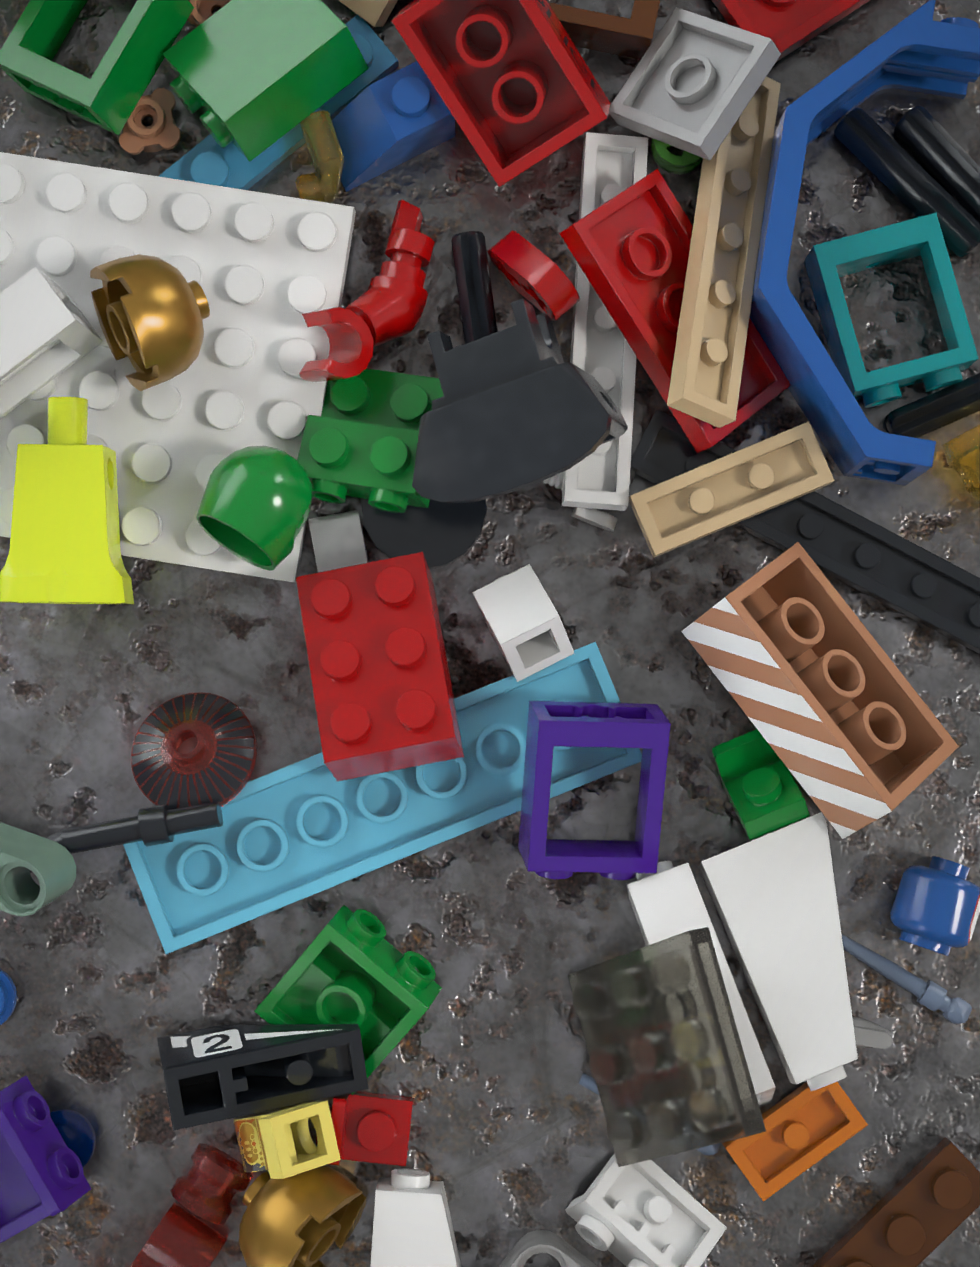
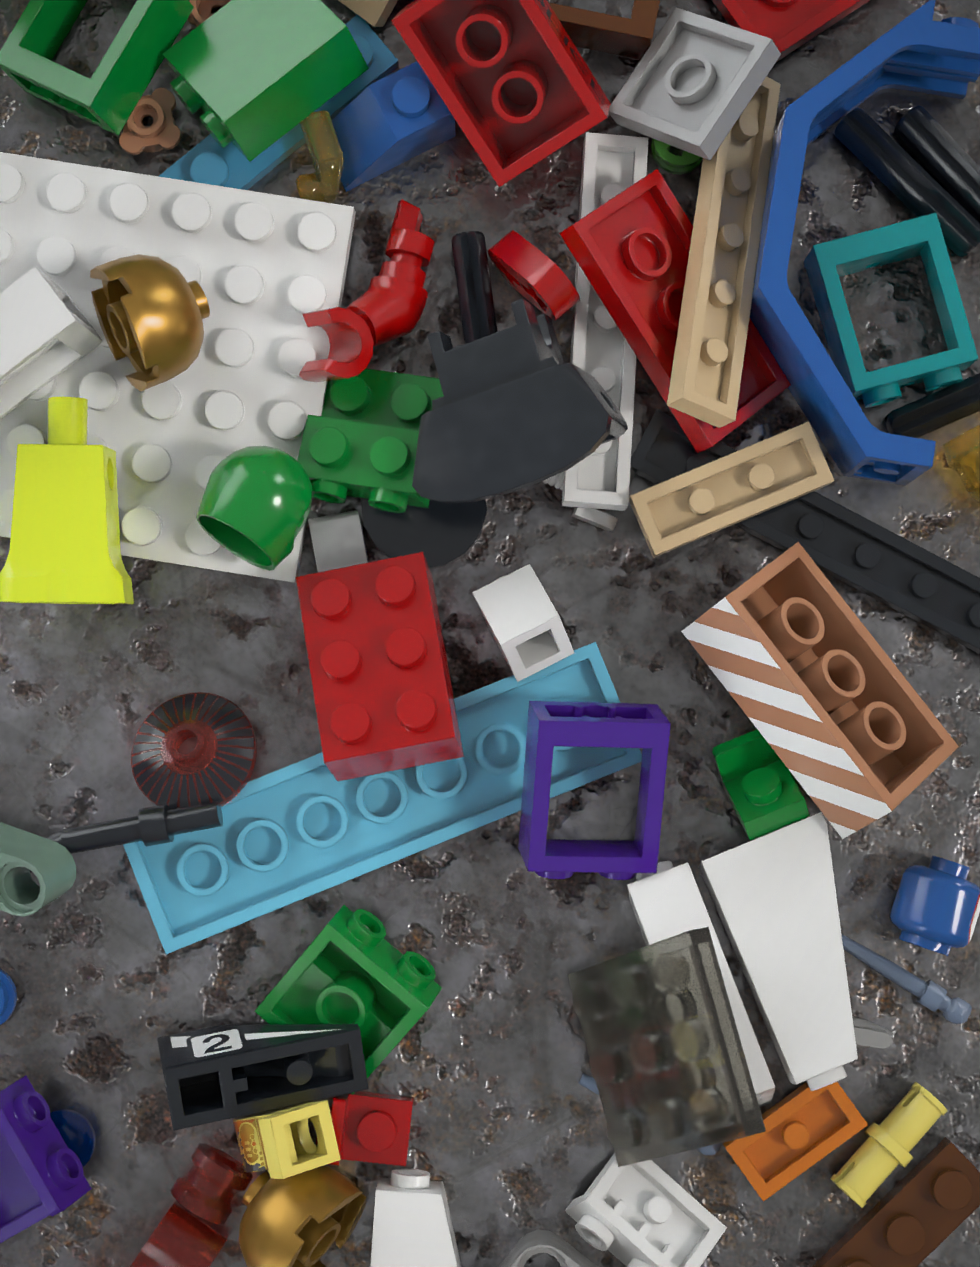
(889, 1144): none -> light yellow pin

